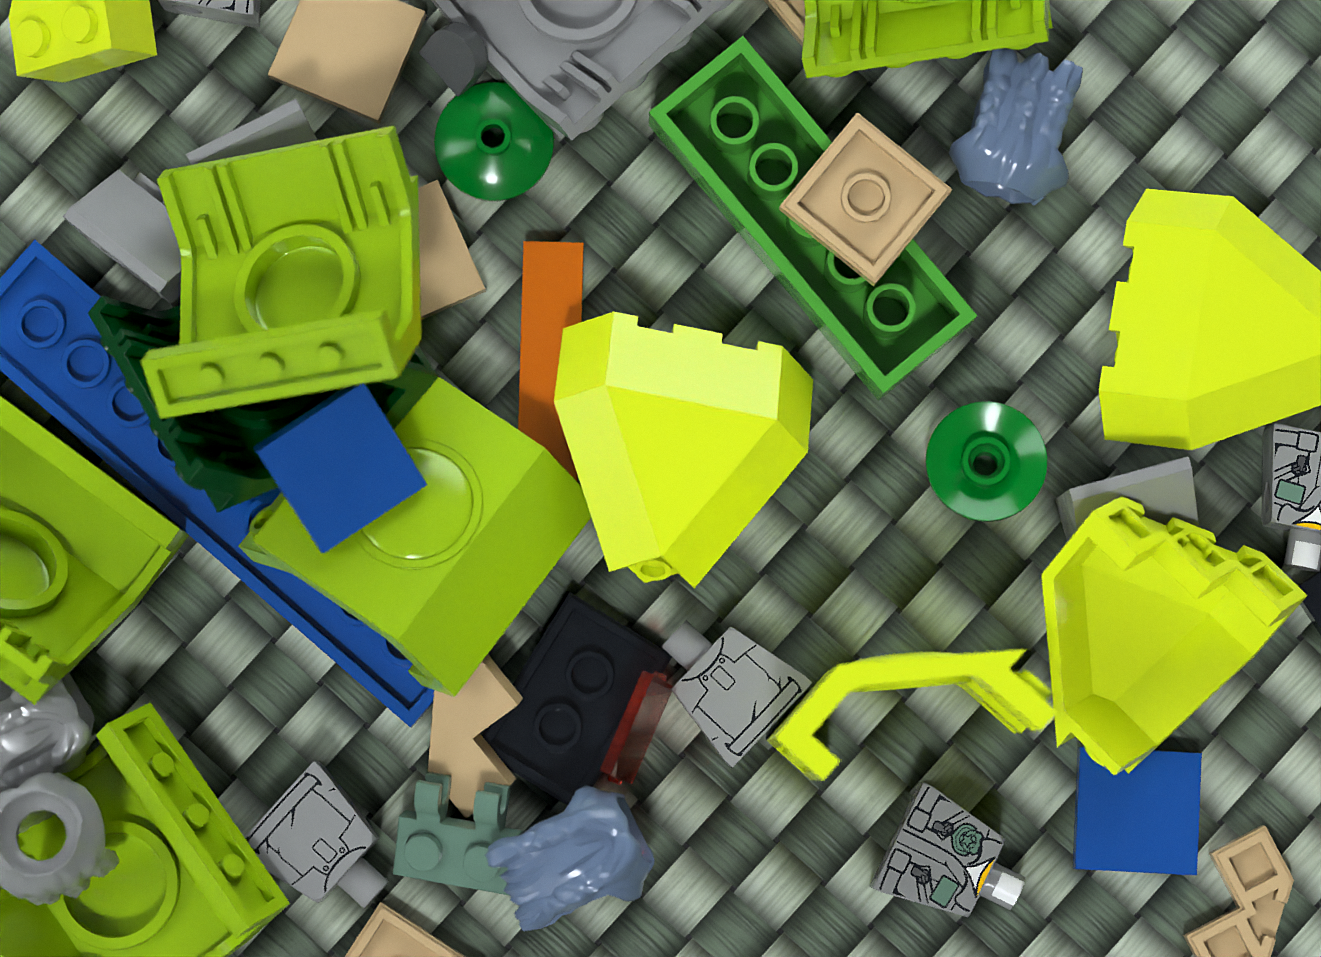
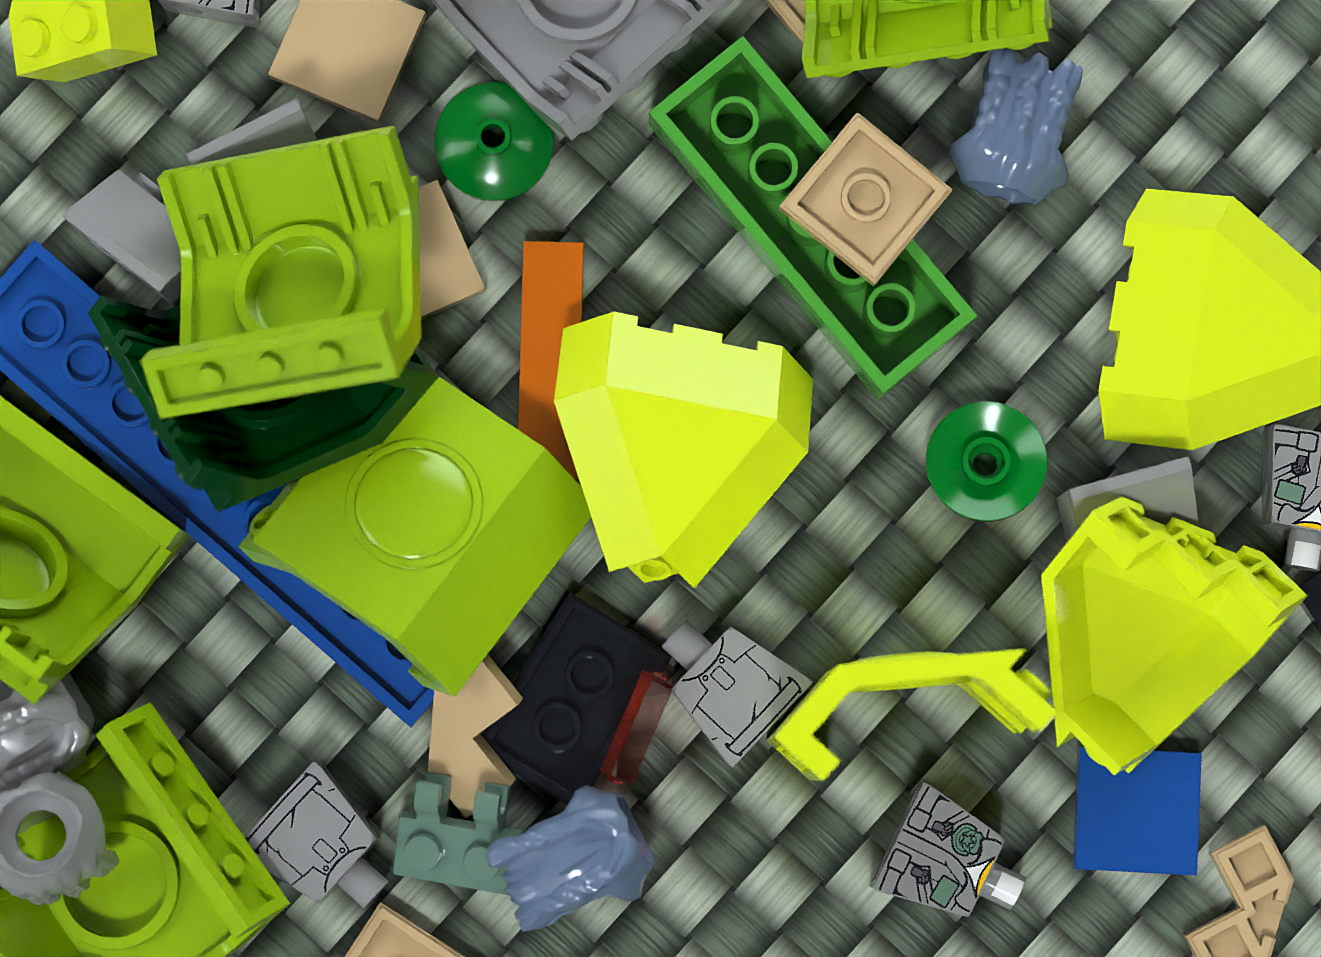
(340, 466): blue tile -> none
(456, 56): dark grey tile -> none

